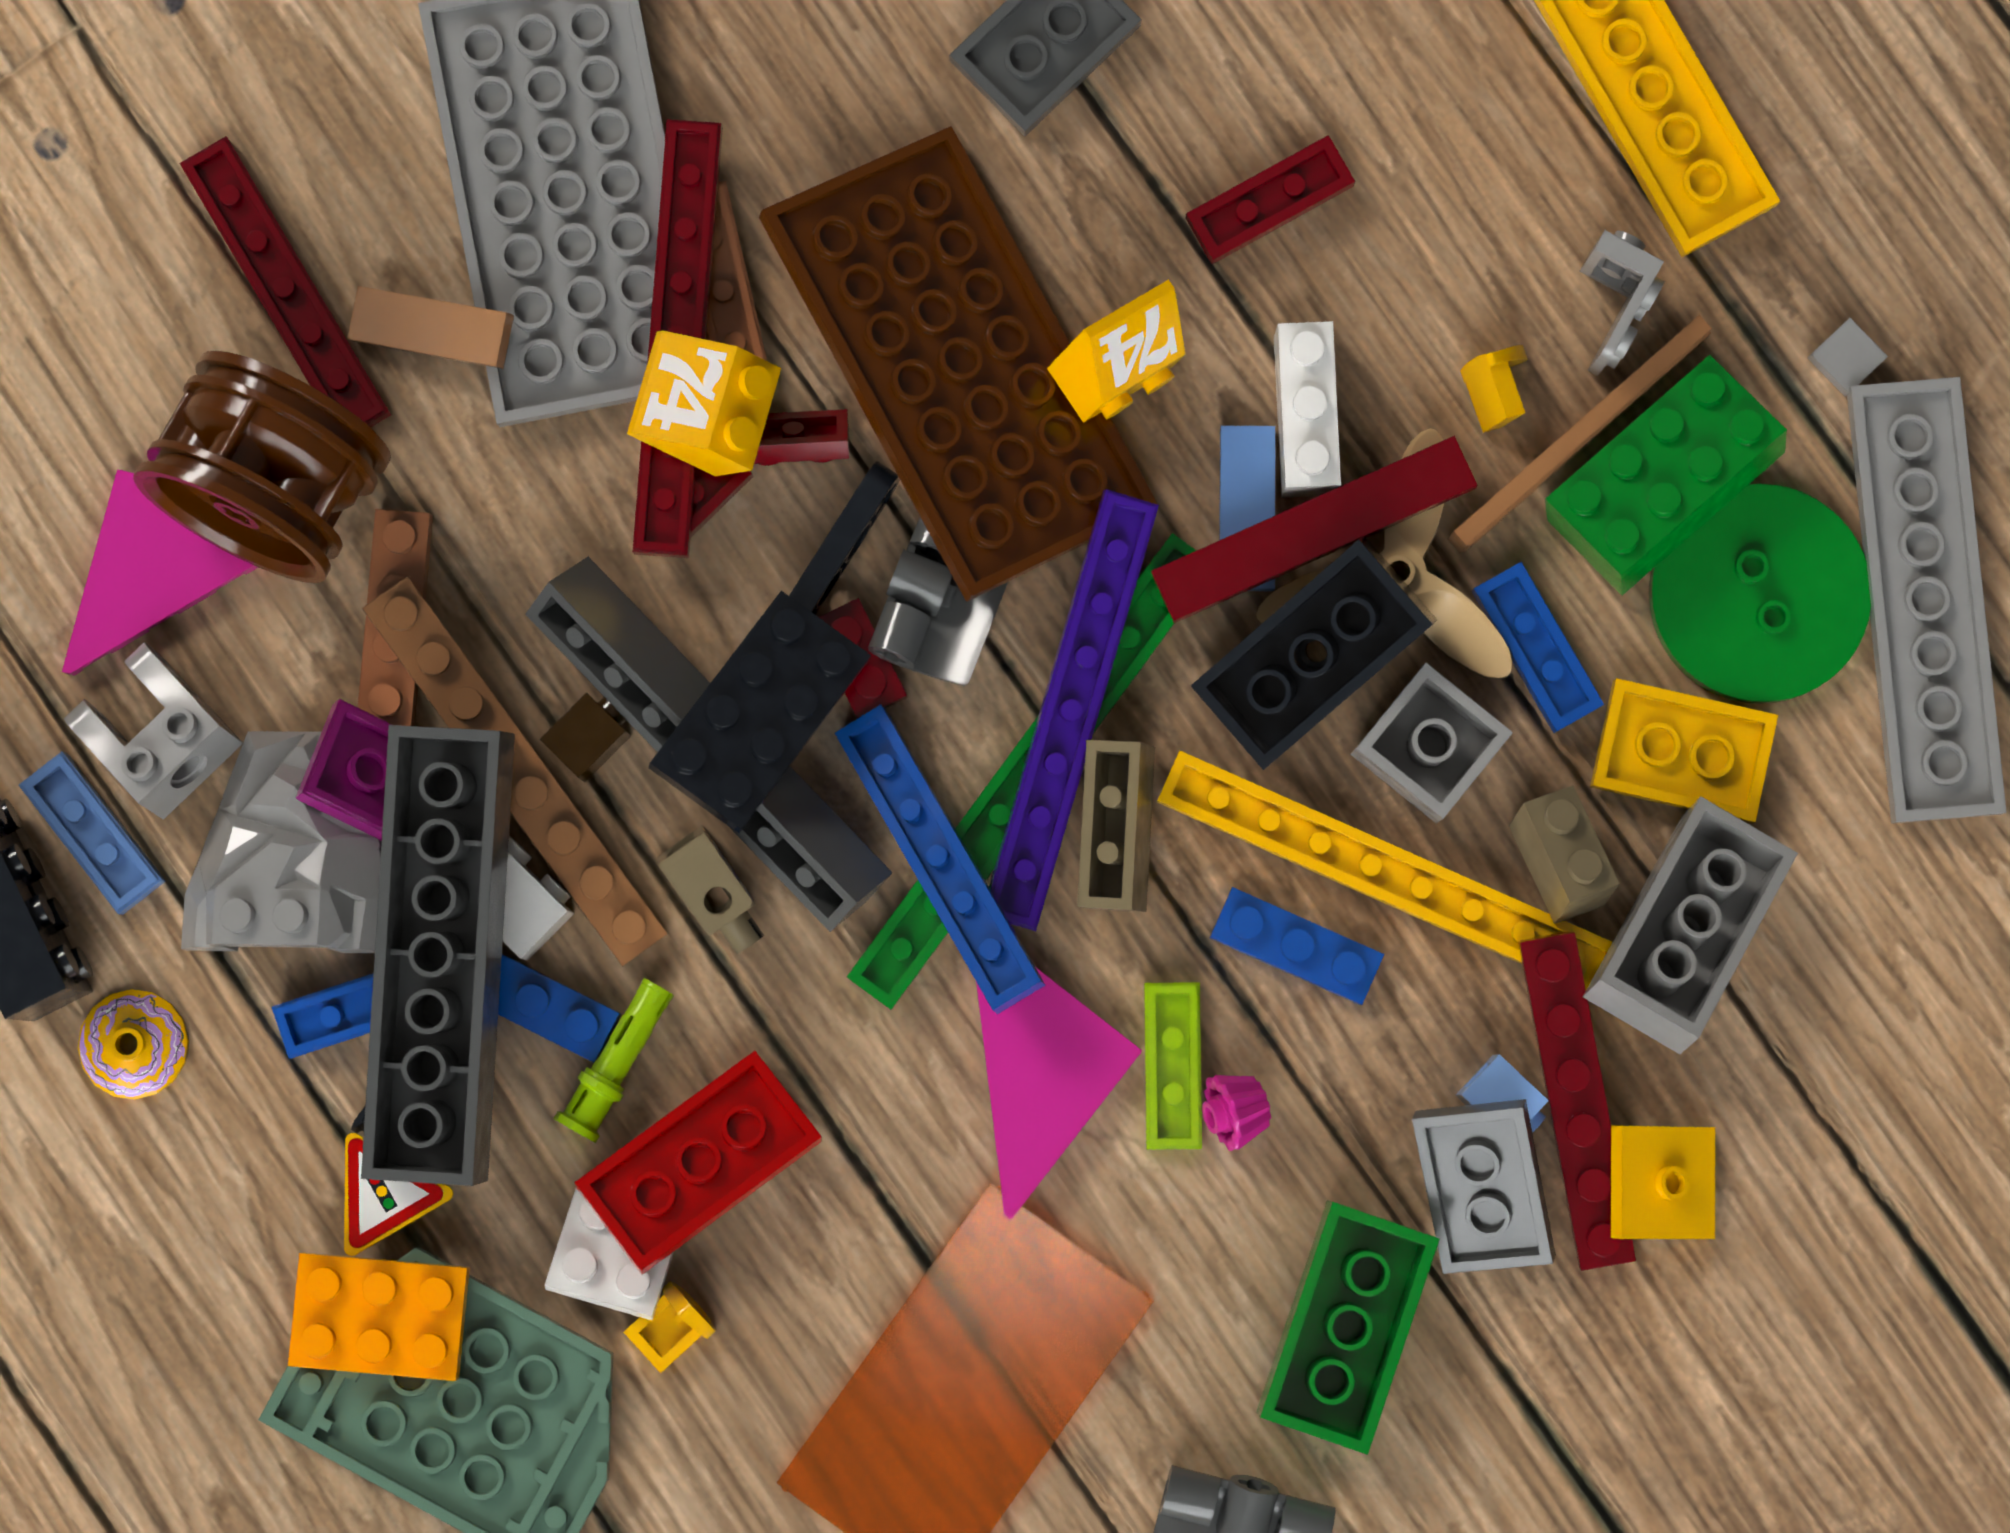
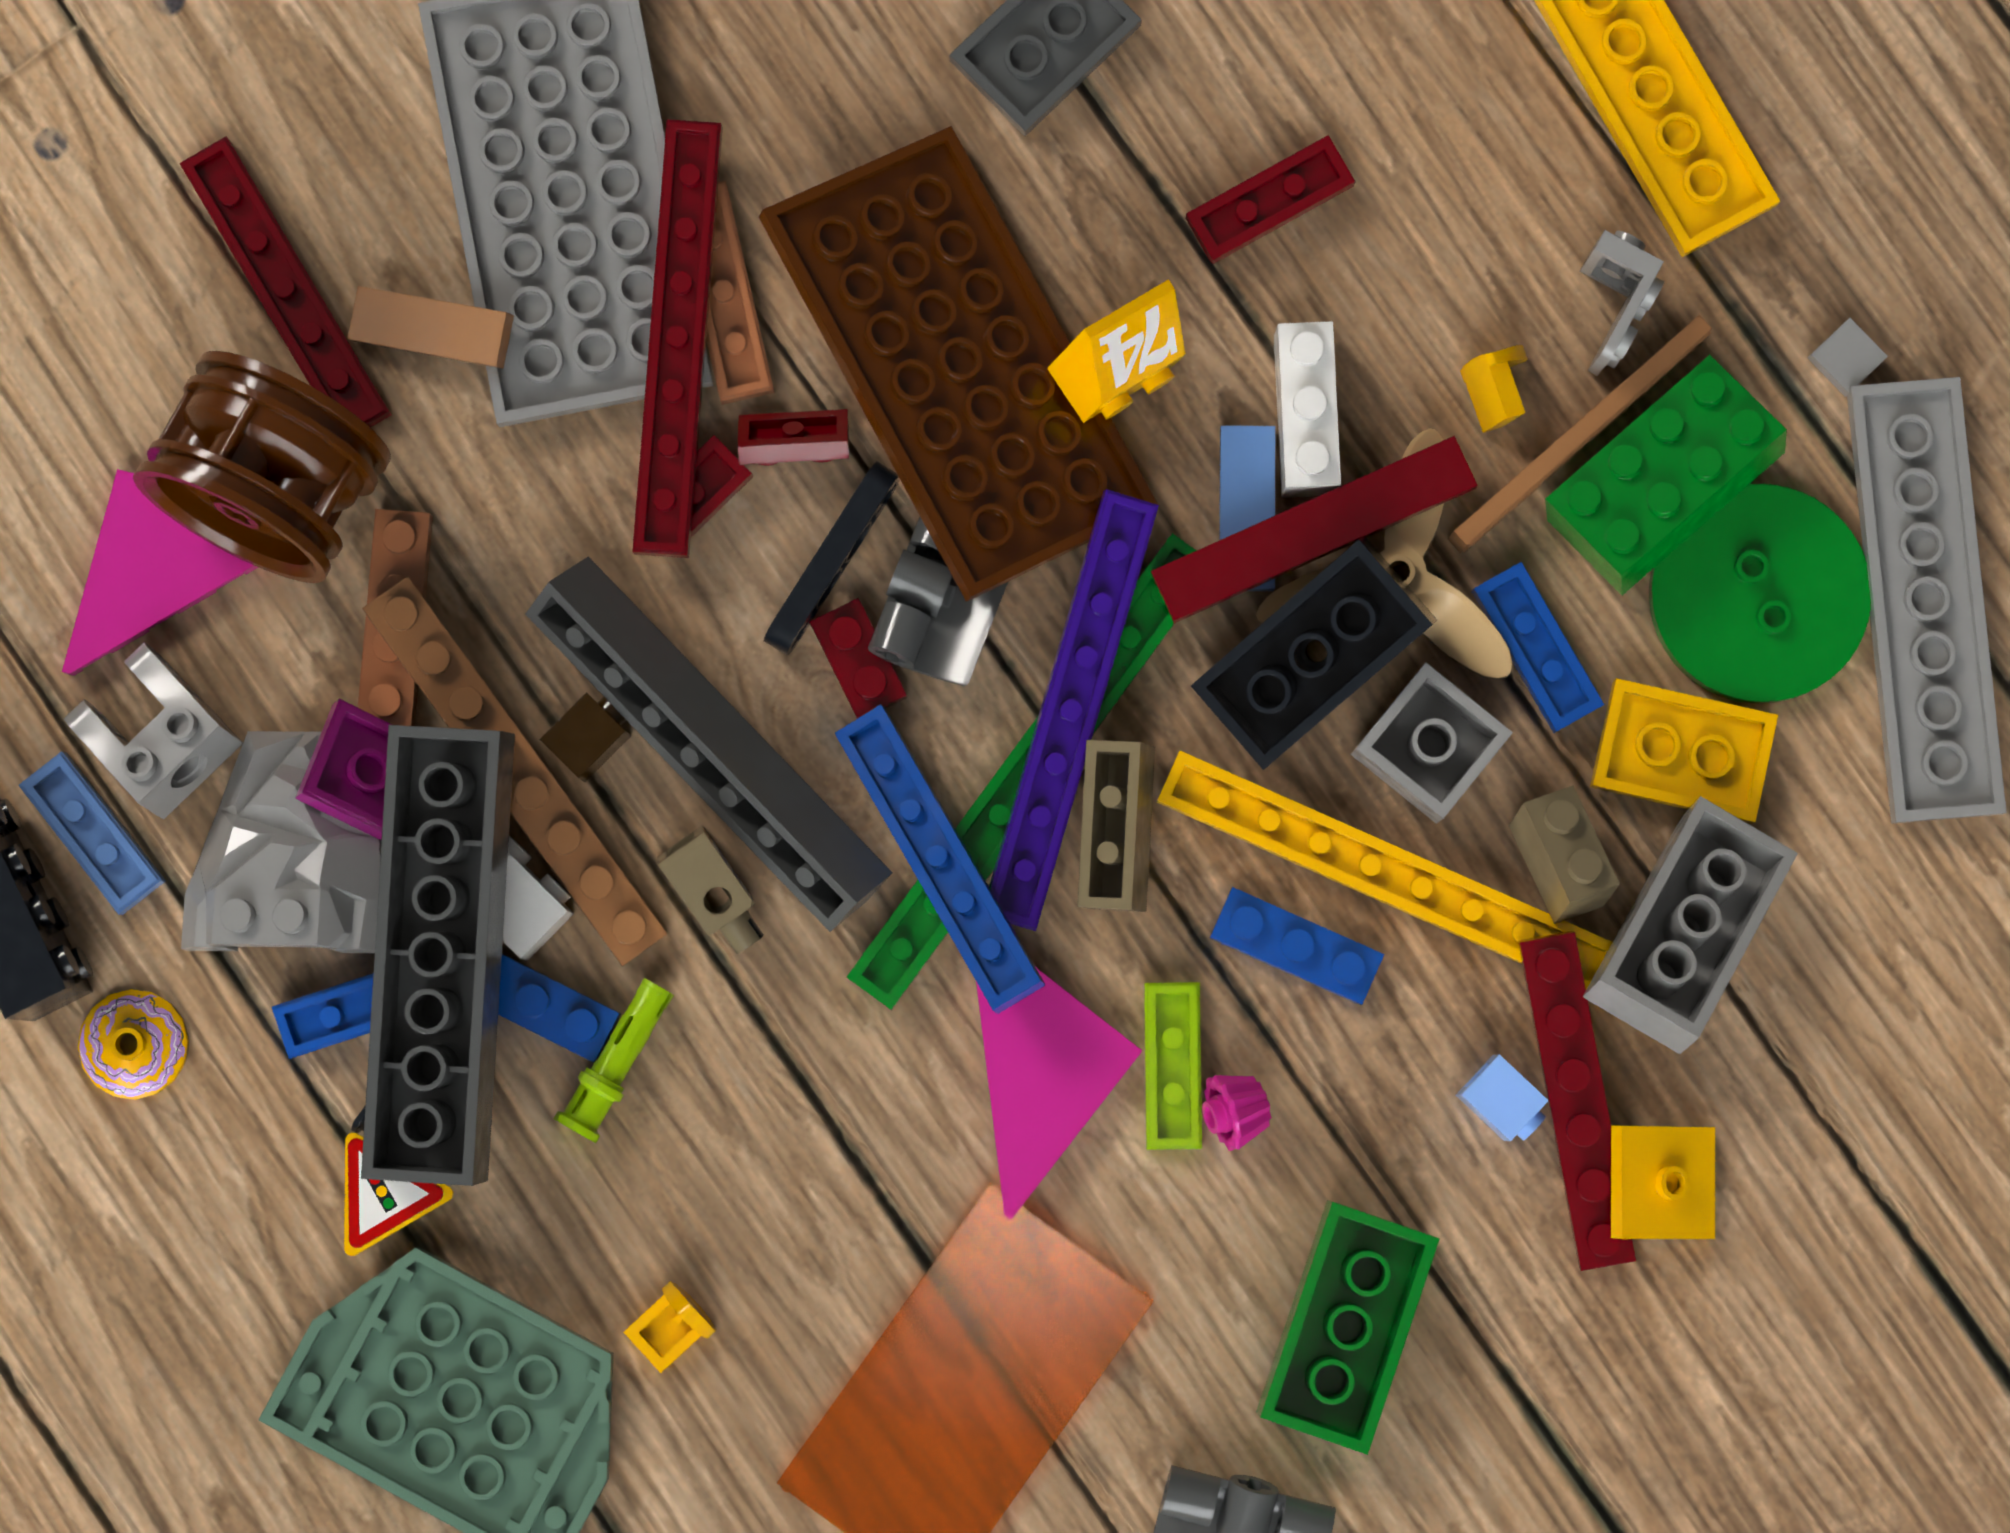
(378, 1316): light orange plate -> none
(597, 1270): white plate -> none
(698, 1162): red plate -> none
(704, 402): yellow slope -> none
(759, 712): black plate -> none
(1484, 1186): plate -> none

